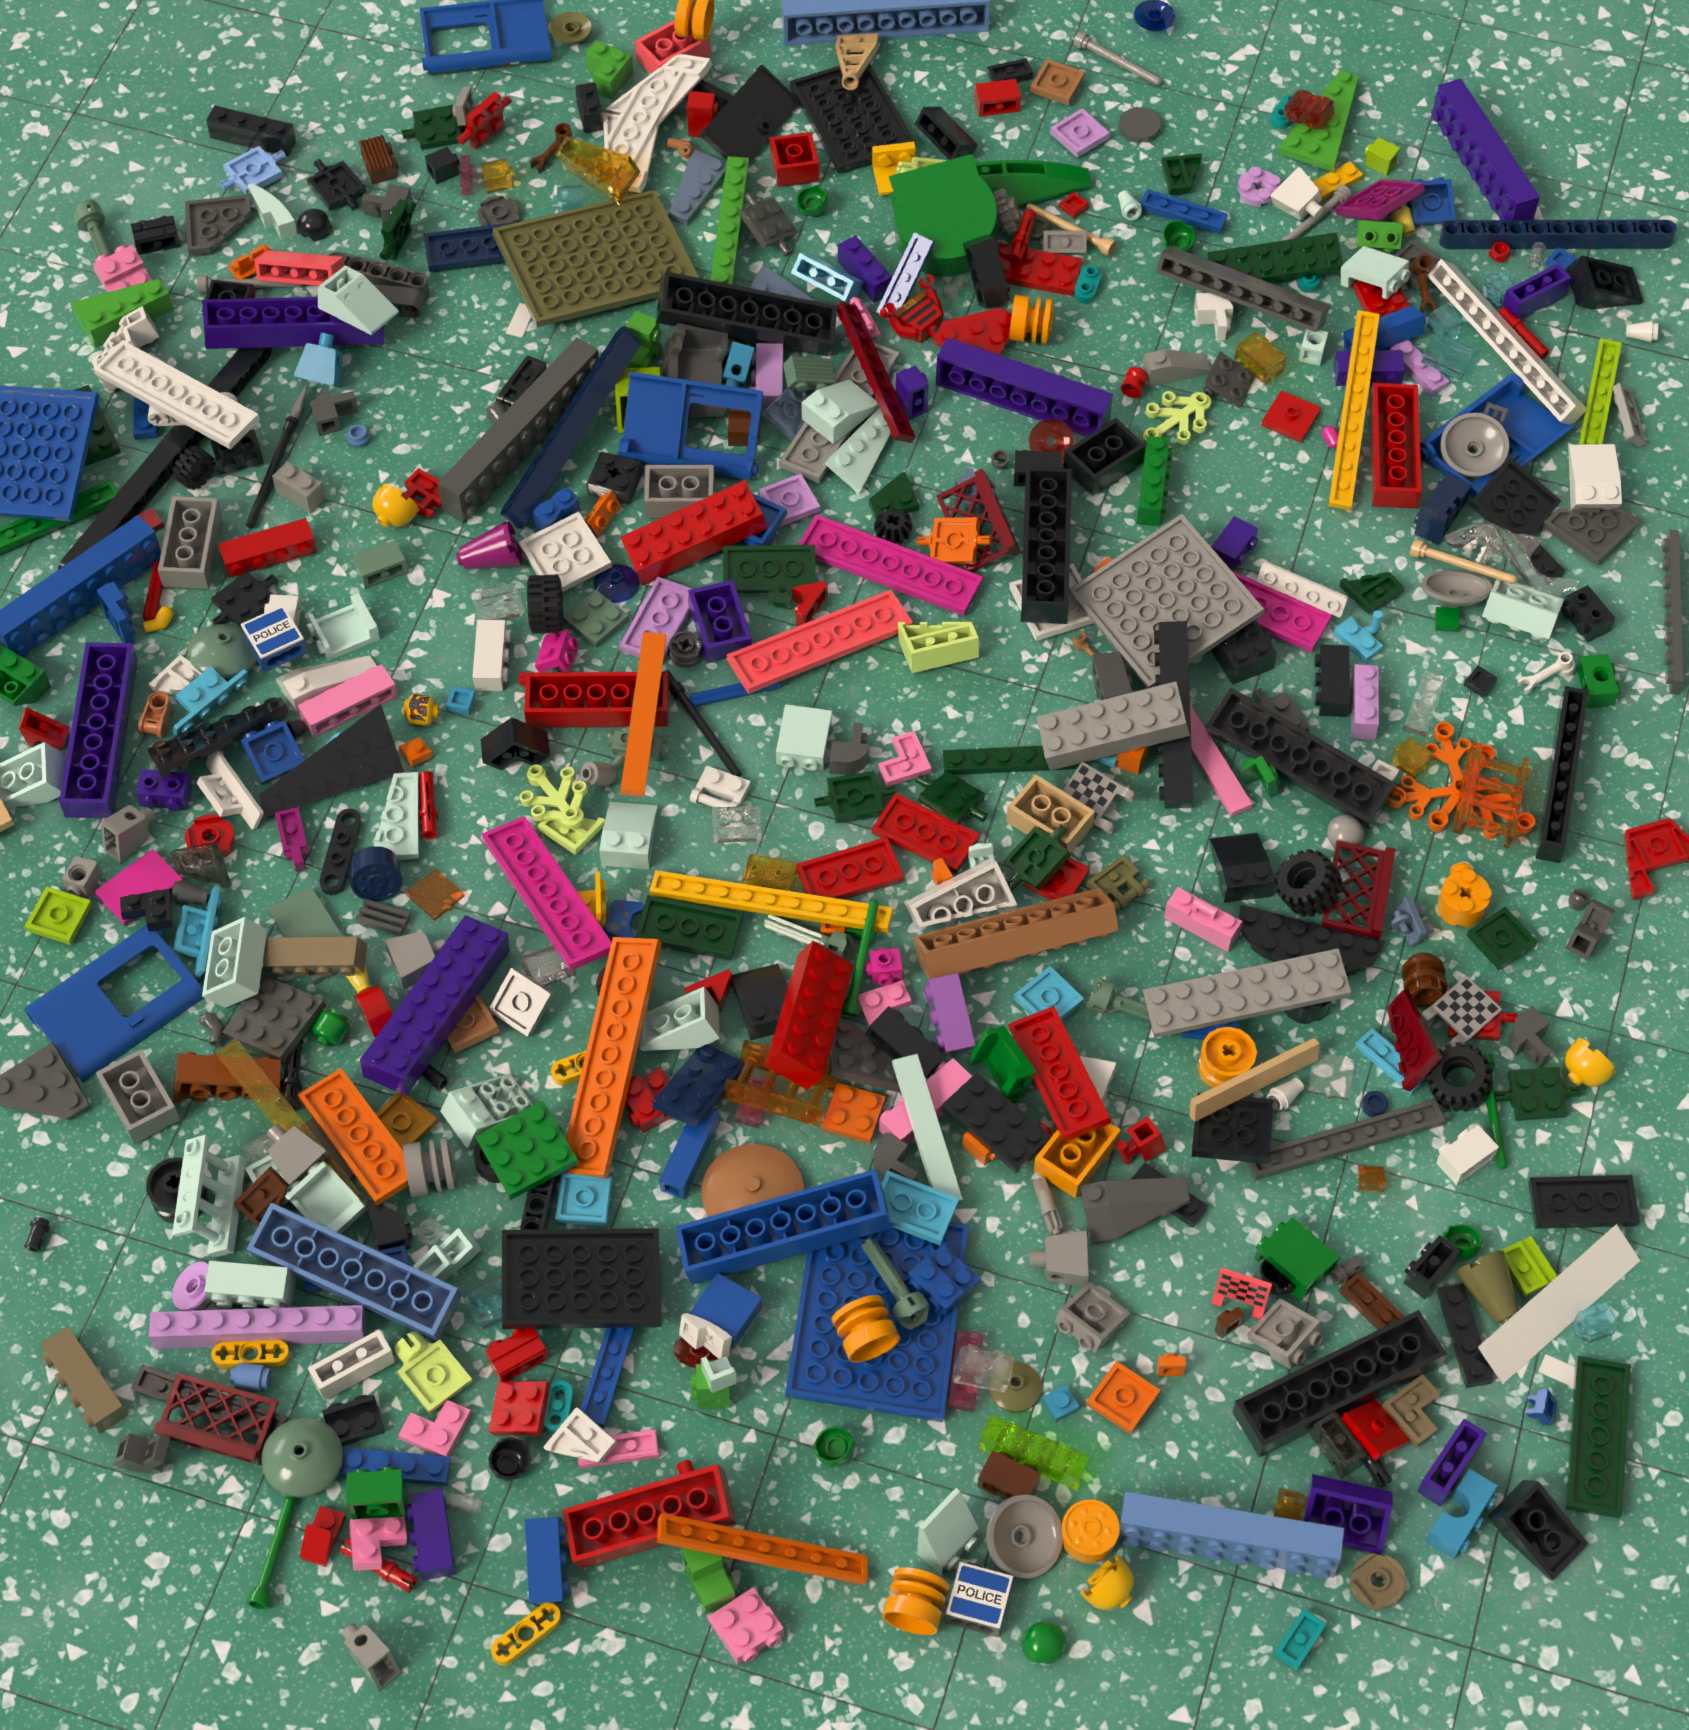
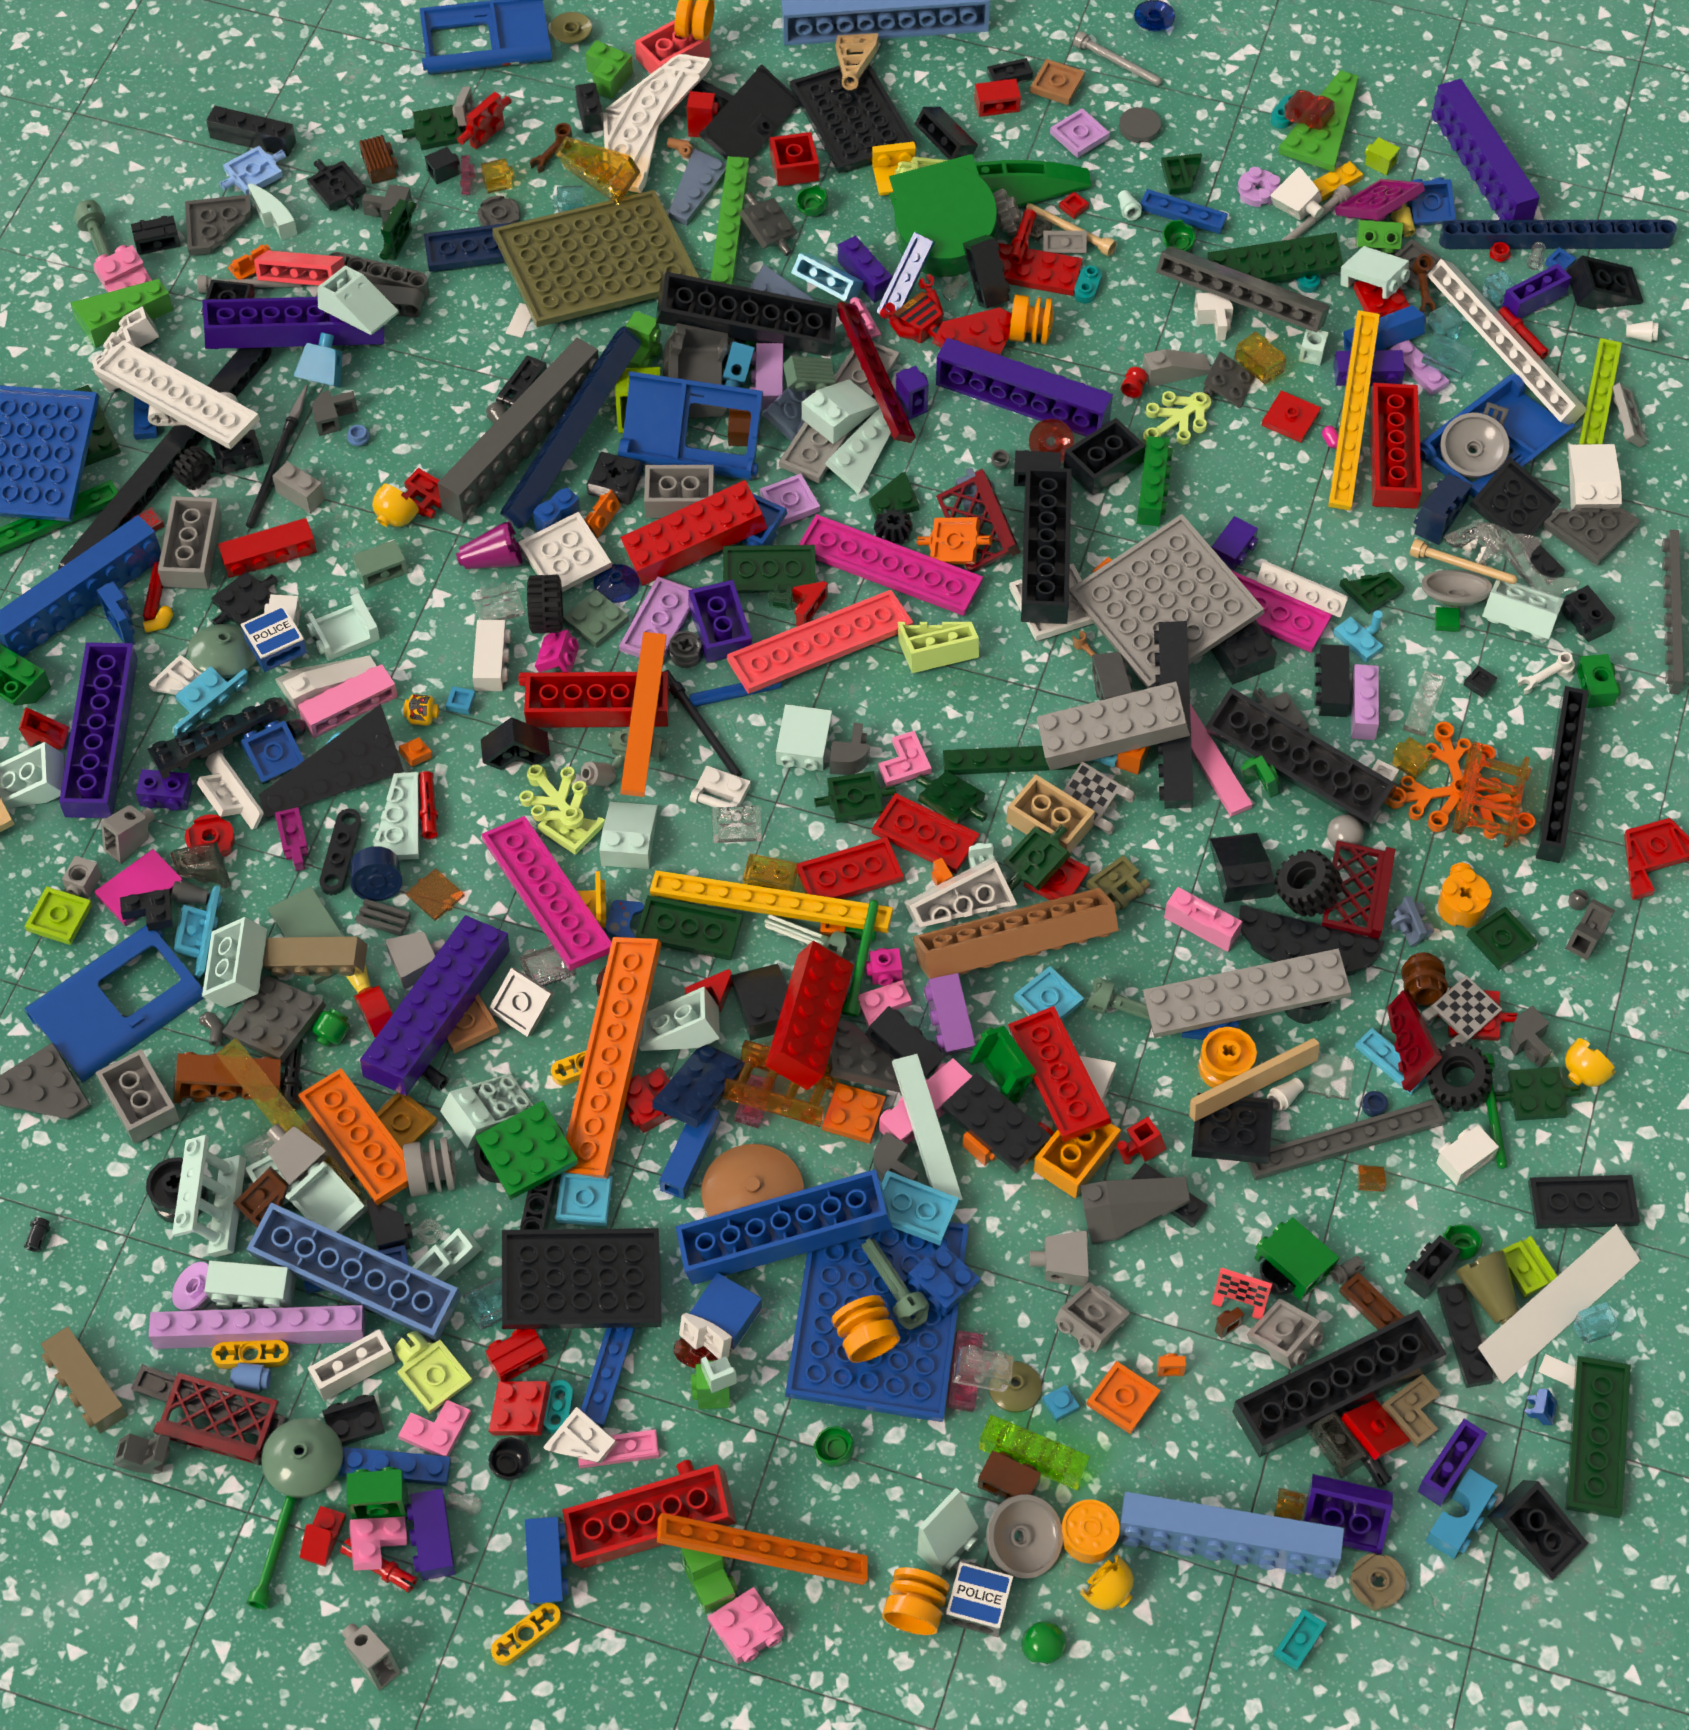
(155, 718): nougat piece -> none
(314, 224): black hair -> none
(1048, 1207): light grey piece -> none

